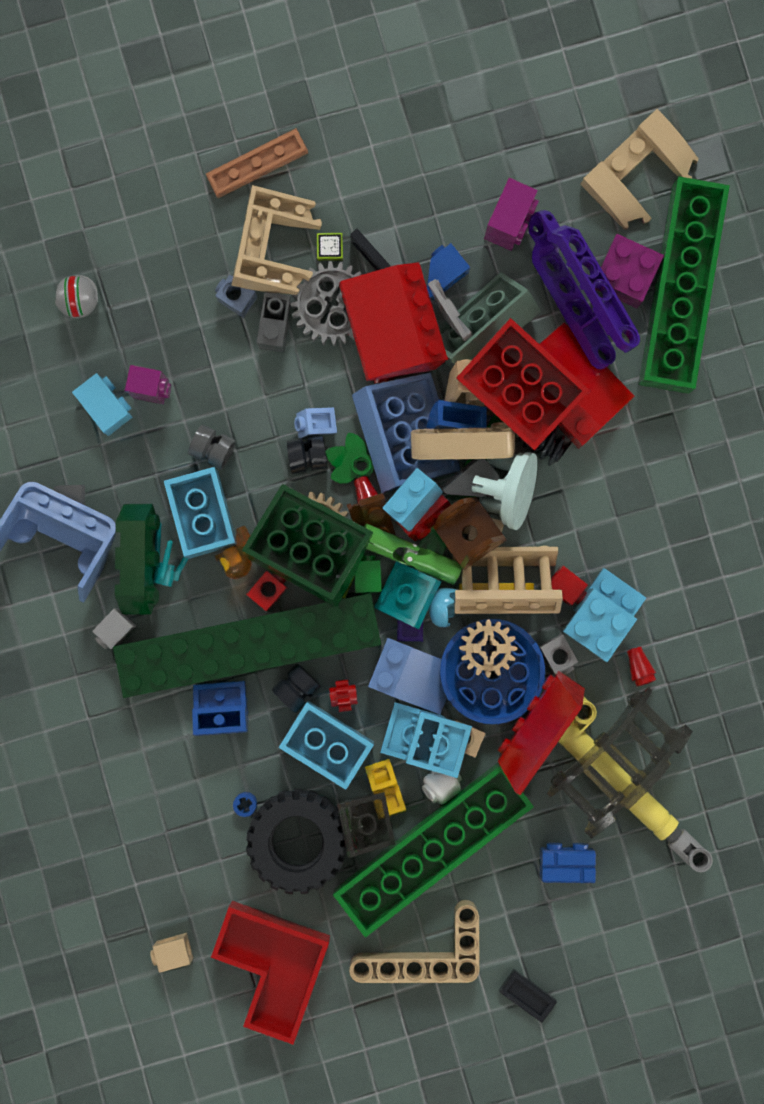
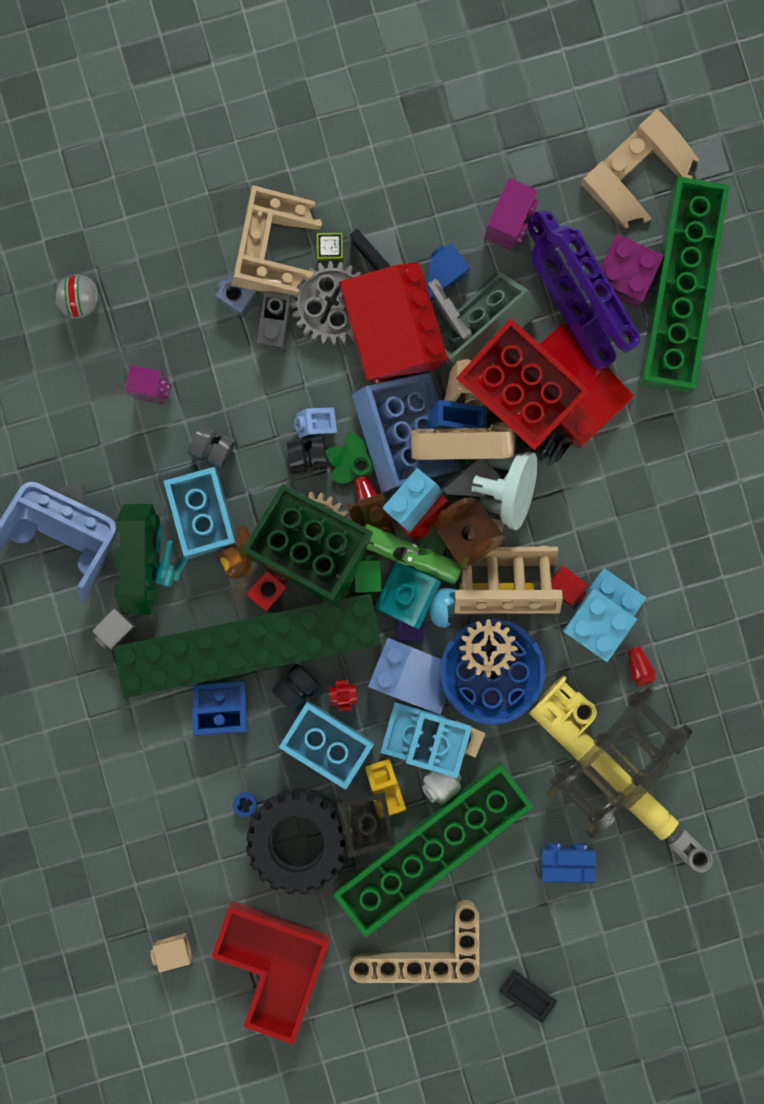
(102, 404): medium azure brick -> none
(257, 163): nougat tile -> none
(540, 730): red slope -> none
(550, 647): light grey brick -> none

